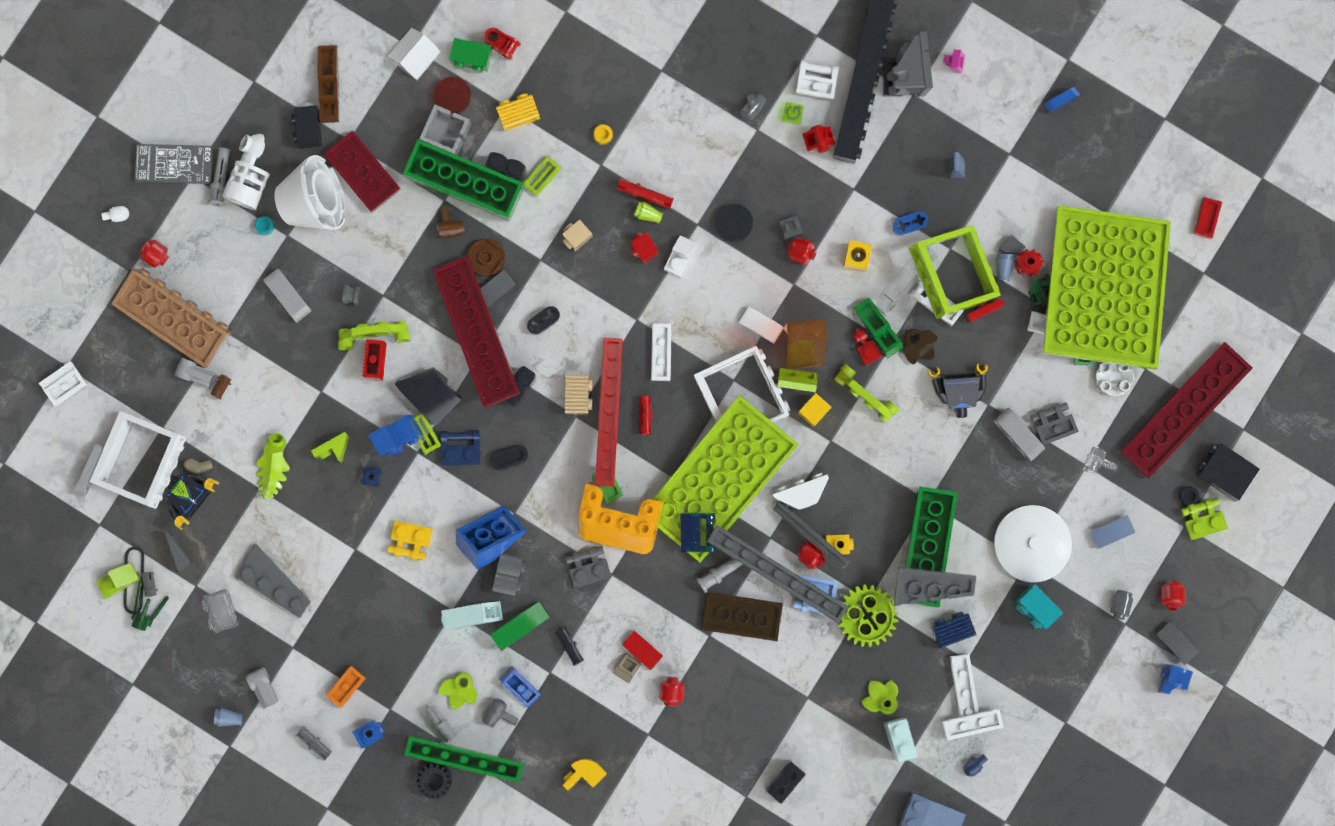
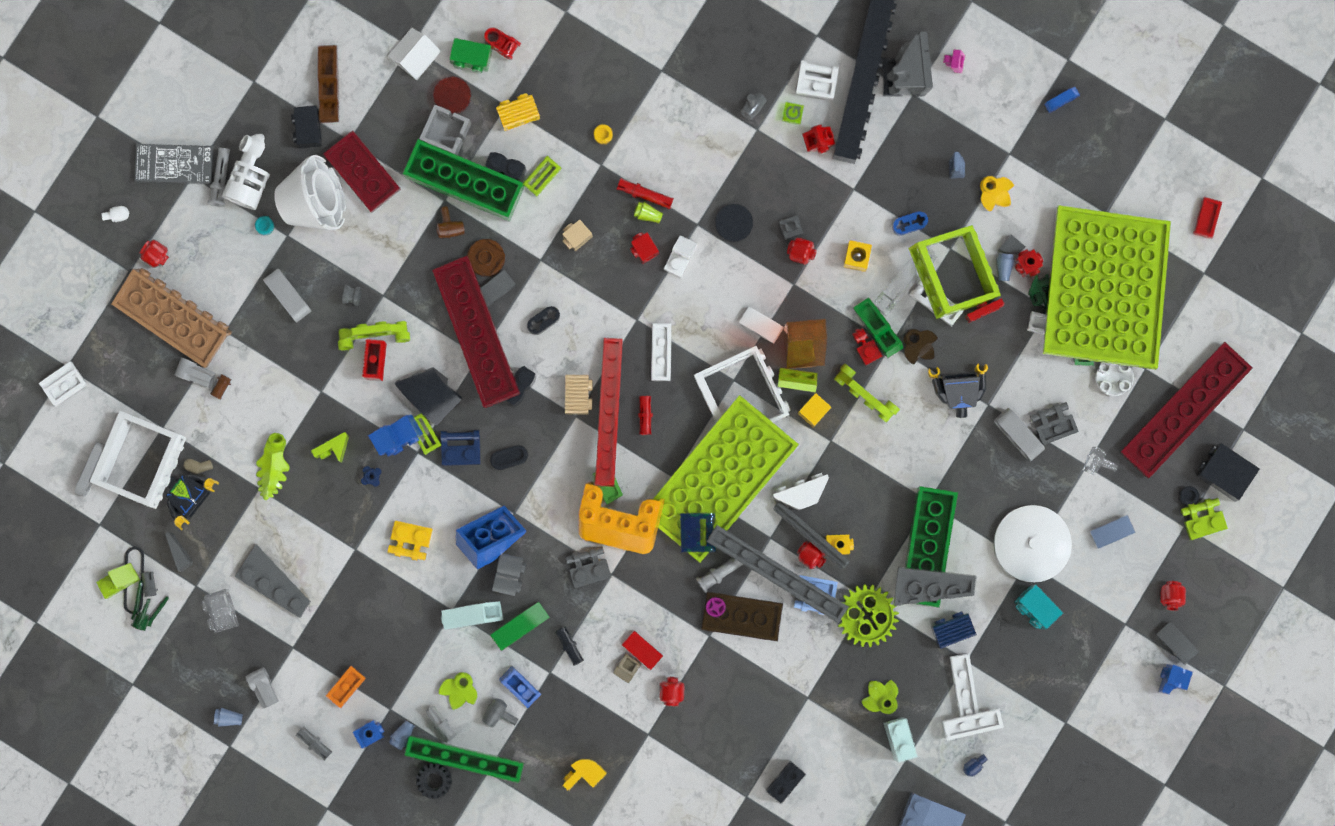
(400, 737): none -> sand blue cone
(715, 605): none -> magenta wheel
(998, 194): none -> yellow plate
(1121, 604): dark grey brick -> none

